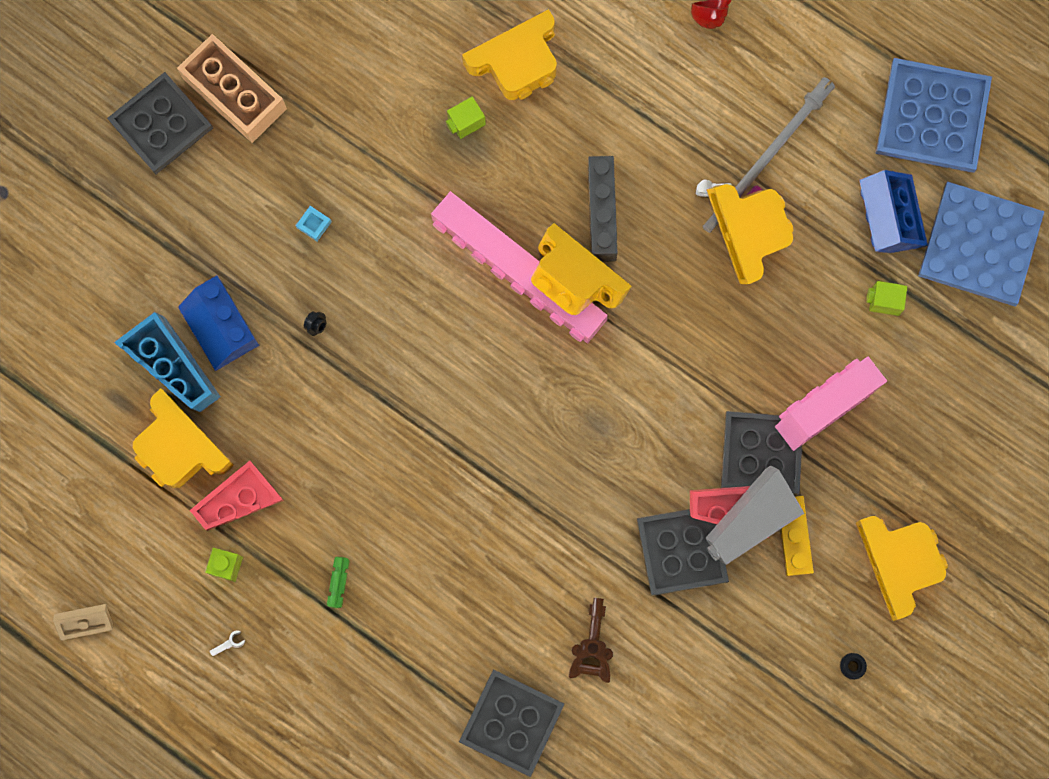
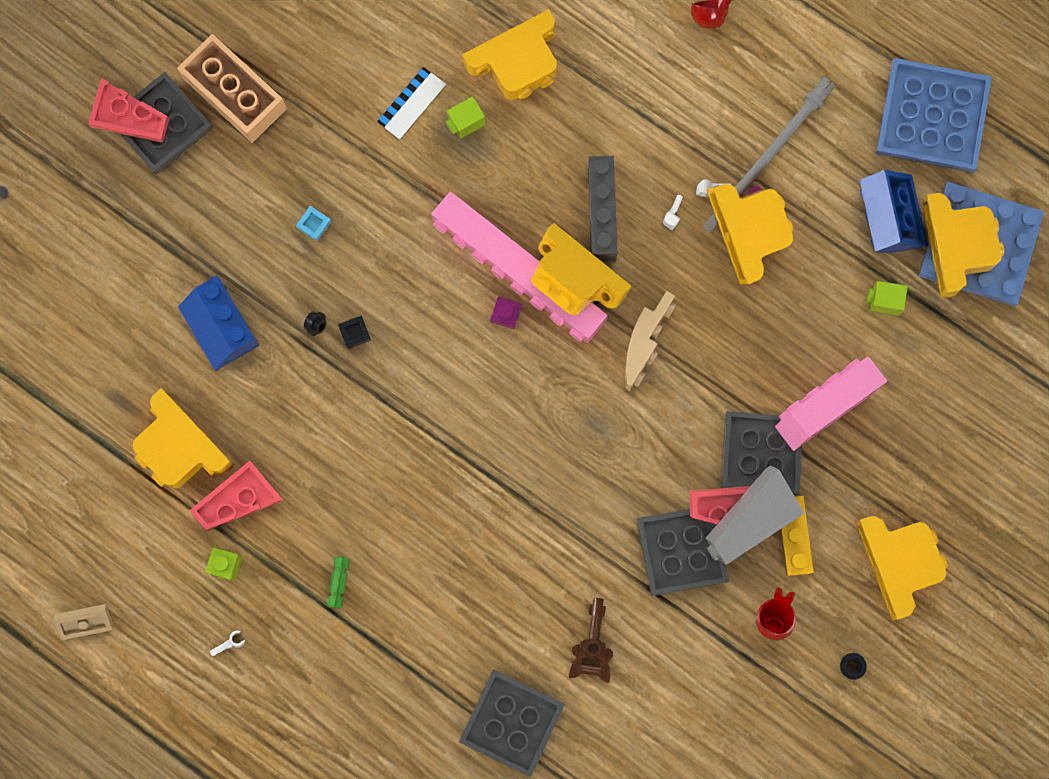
(121, 113): none -> coral wing
(166, 358): dark azure wedge -> none
(354, 332): none -> black plate
(411, 102): none -> white sticker
(506, 313): none -> magenta plate
(641, 347): none -> tan slope
(671, 219): none -> white hand
(776, 616): none -> red piece
(960, 242): none -> yellow brick

